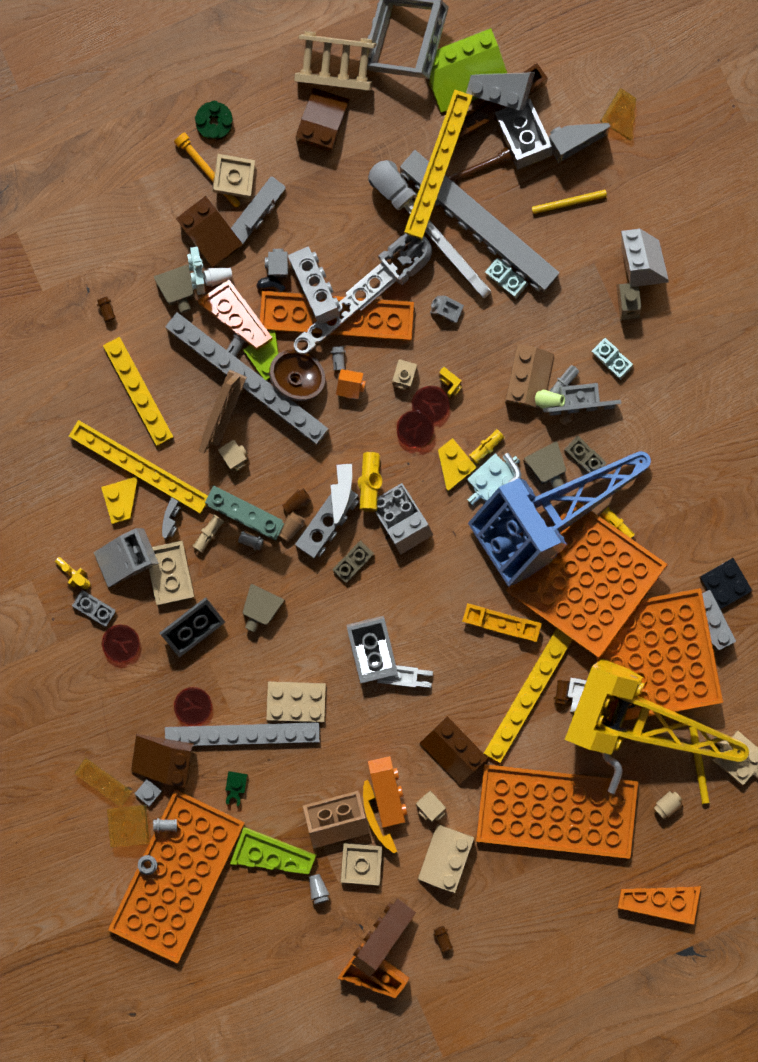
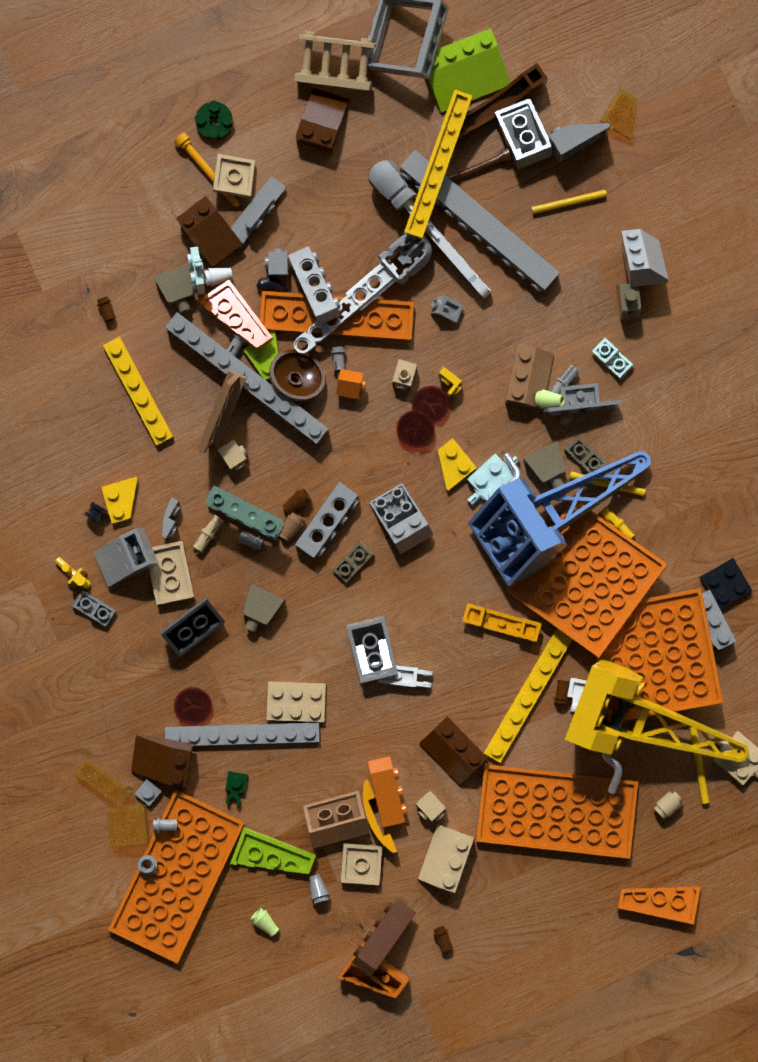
(95, 512): none -> black wheel
(120, 643): clear red tile -> none
(139, 466): yellow plate -> none
(264, 922): none -> yellowish green cone
(341, 491): white slope -> none
(369, 481): yellow piece -> none
(486, 446): yellow pin -> none
(503, 88): light grey wedge -> none
(506, 278): light aqua slope -> none
(605, 483): none -> yellow bar

